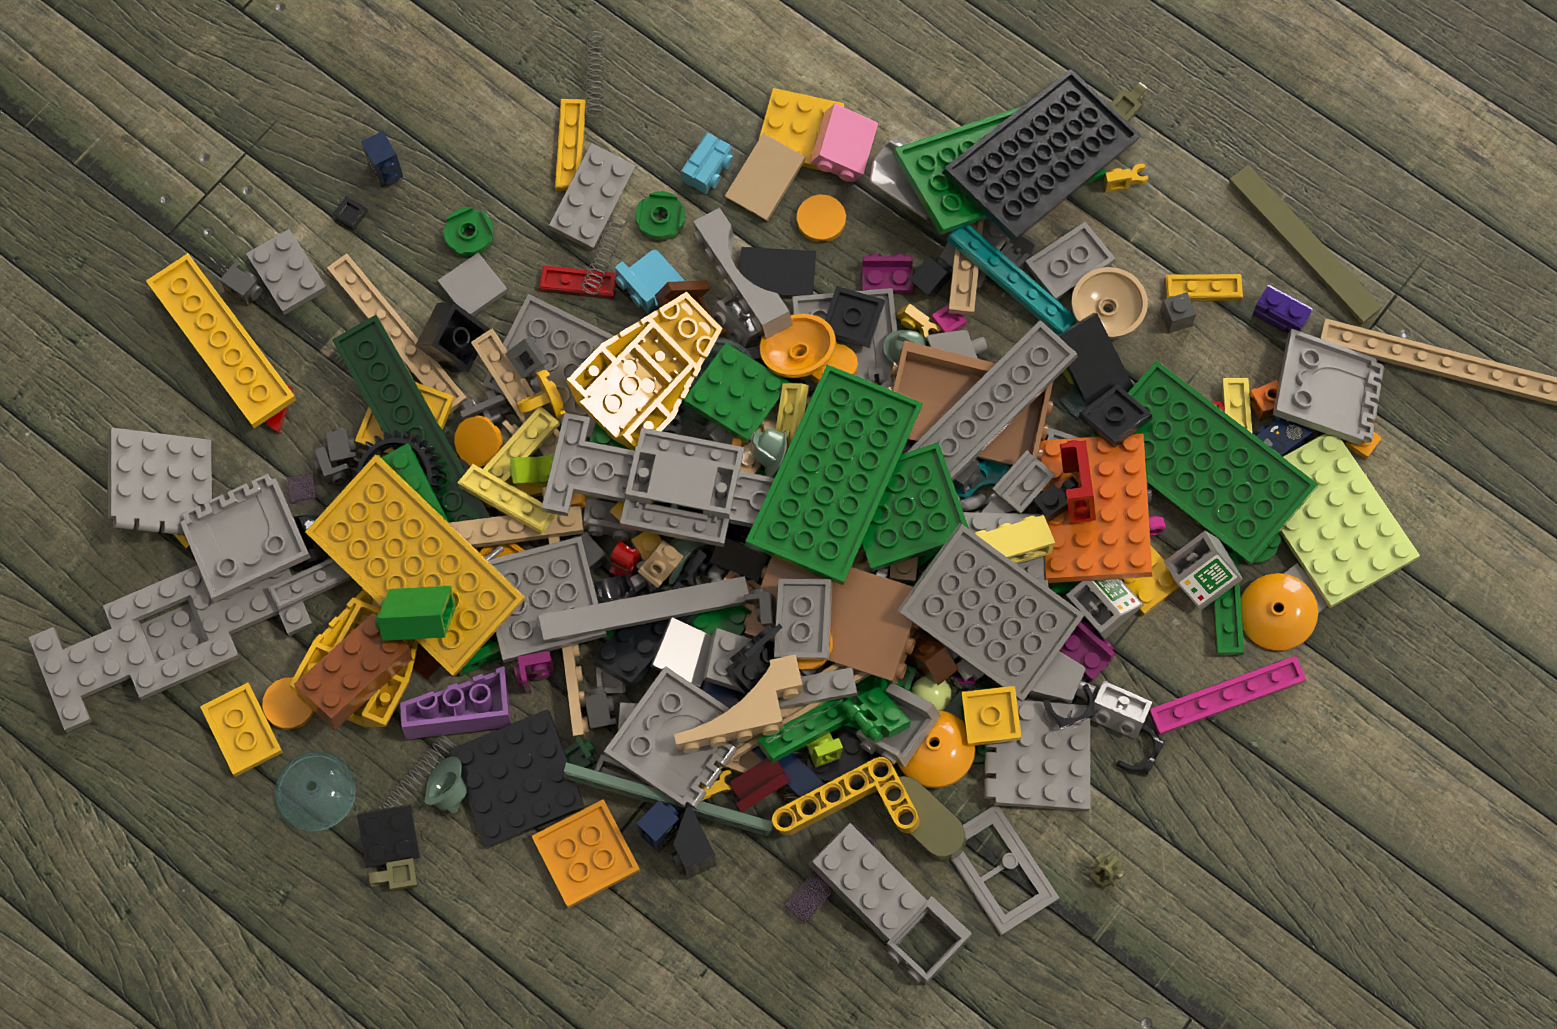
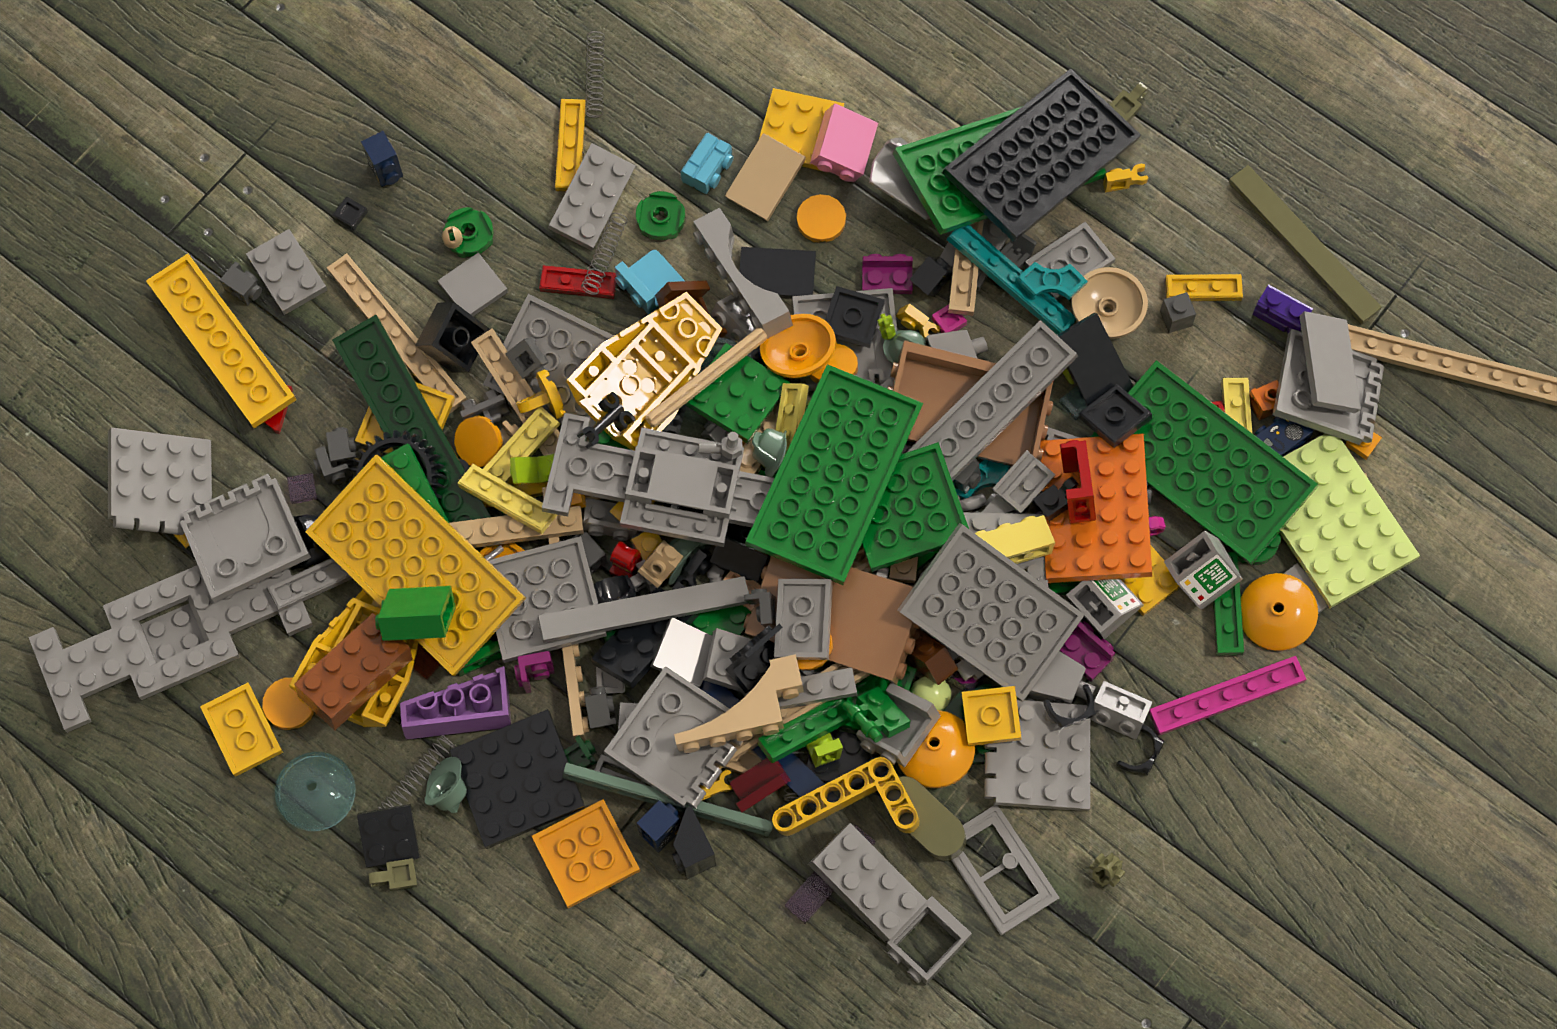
(457, 234): none -> tan hinge
(615, 414): none -> black bar
(706, 377): none -> tan axle
(729, 447): none -> light grey piece
(886, 326): none -> lime piece
(1040, 280): none -> teal tile
(1329, 362): none -> light grey tile

